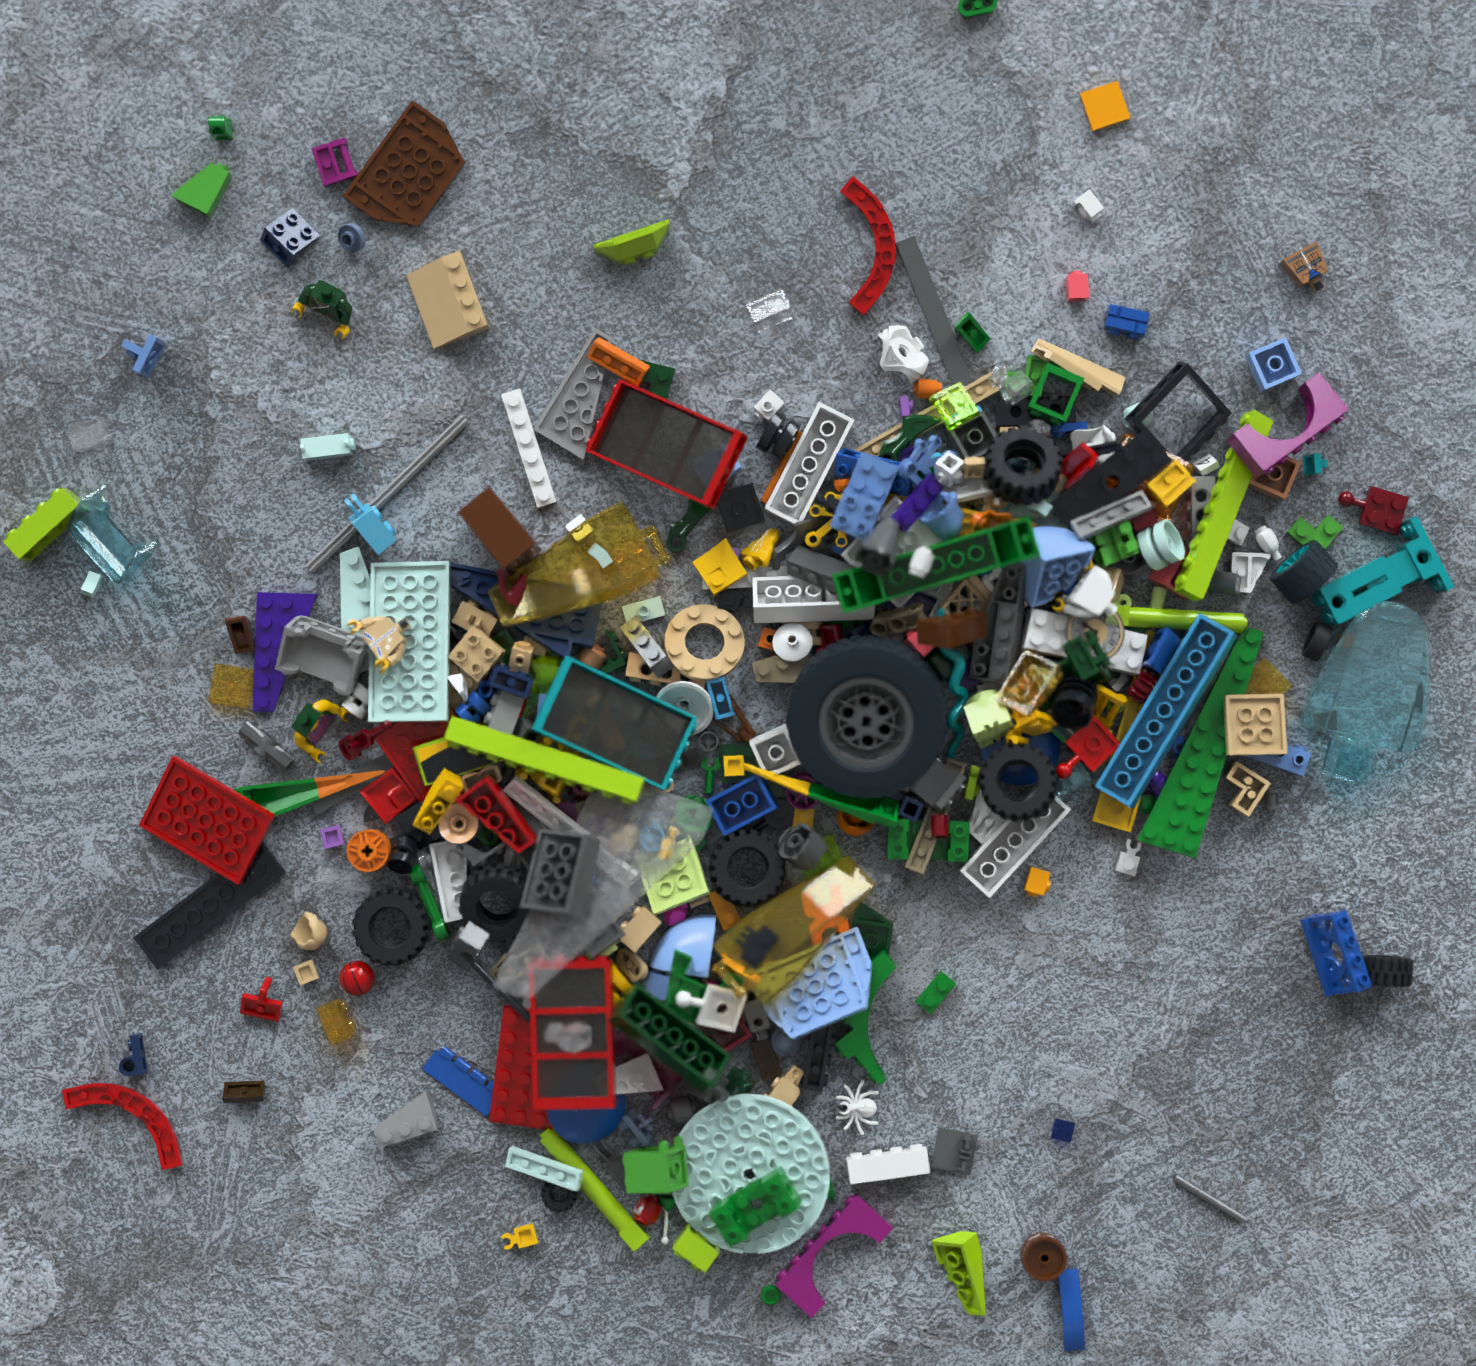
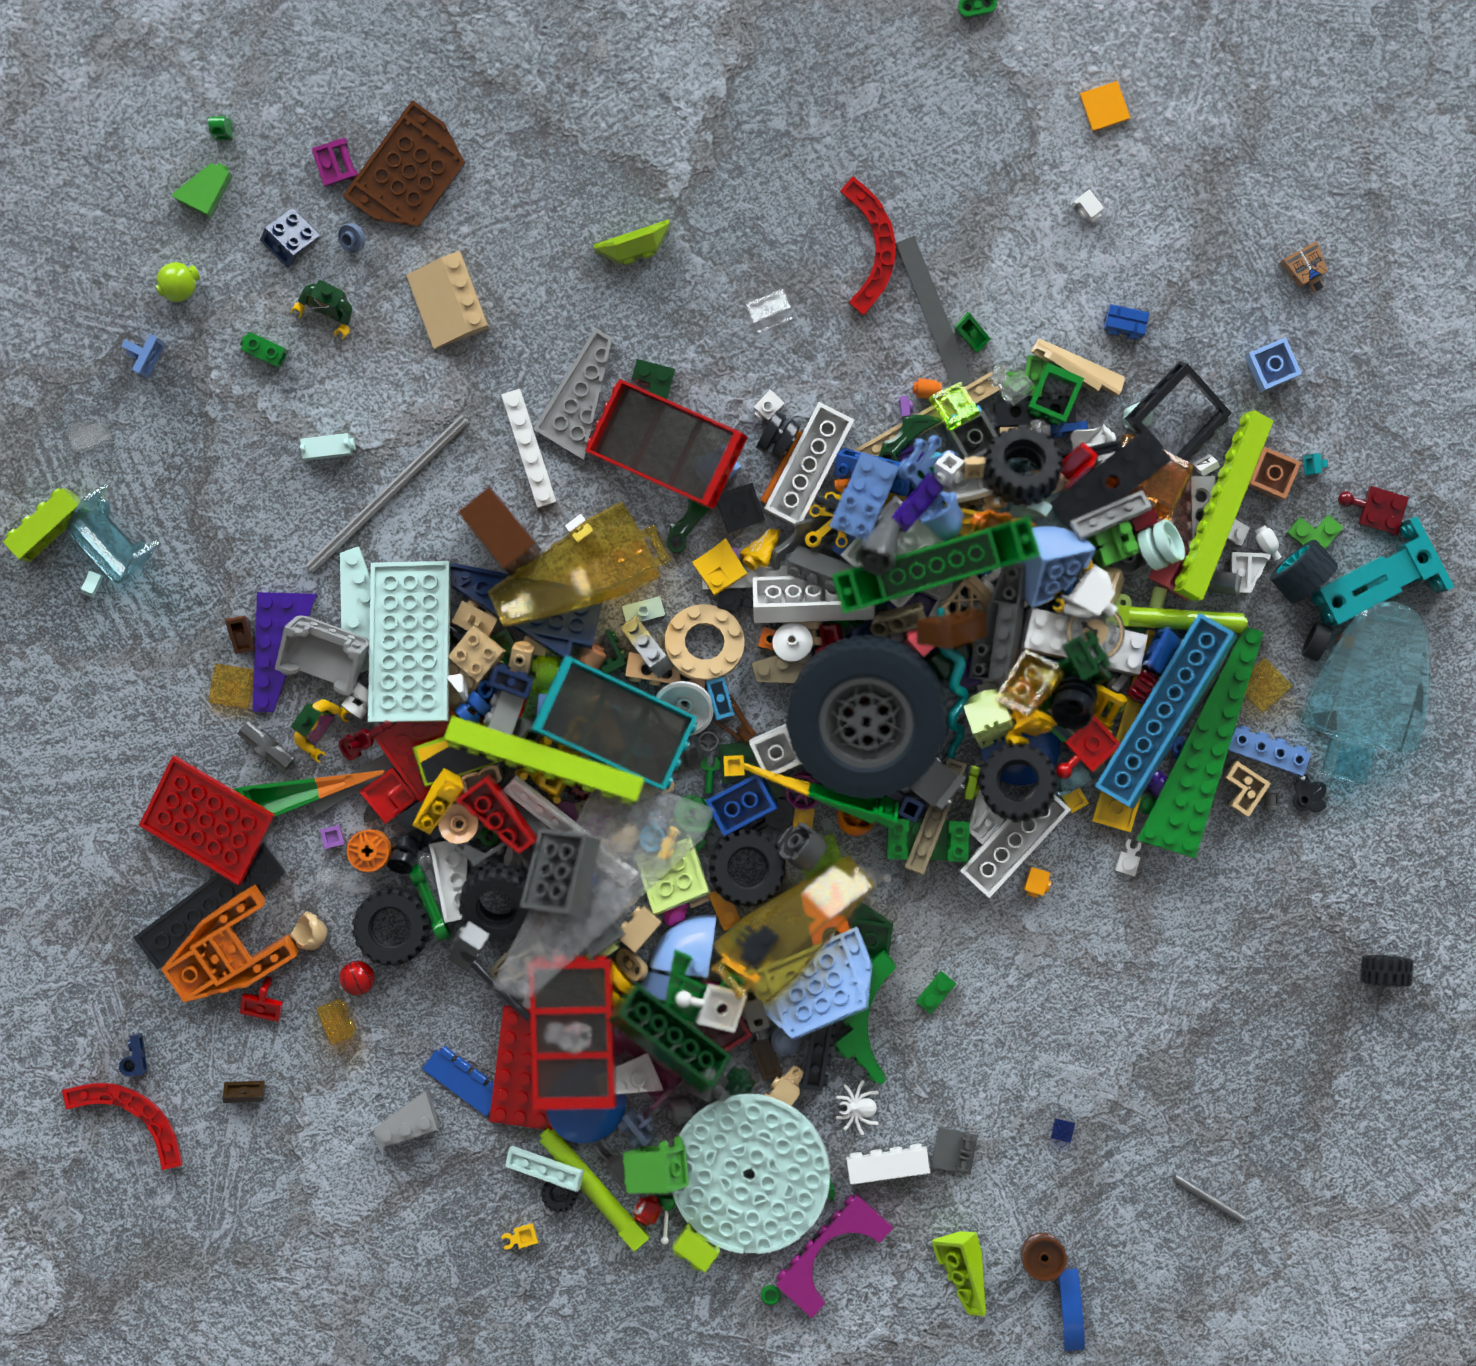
(176, 281): none -> lime brick
(214, 957): none -> orange wedge
(263, 349): none -> green brick
(306, 972): tan plate -> none
(370, 526): medium azure brick -> none
(383, 638): tan torso -> none
(517, 590): dark red plant -> none
(600, 555): light aqua piece -> none
(618, 361): orange slope -> none
(736, 1215): green plate -> none
(903, 353): white piece -> none
(921, 561): white brick -> none
(939, 826): dark red piece -> none
(1075, 800): none -> yellow plate
(1077, 286): coral brick -> none
(1170, 483): yellow plate -> none
(1255, 724): tan plate -> none
(1262, 453): arch -> none
(1311, 793): none -> black plate
(1328, 968): blue fence -> none

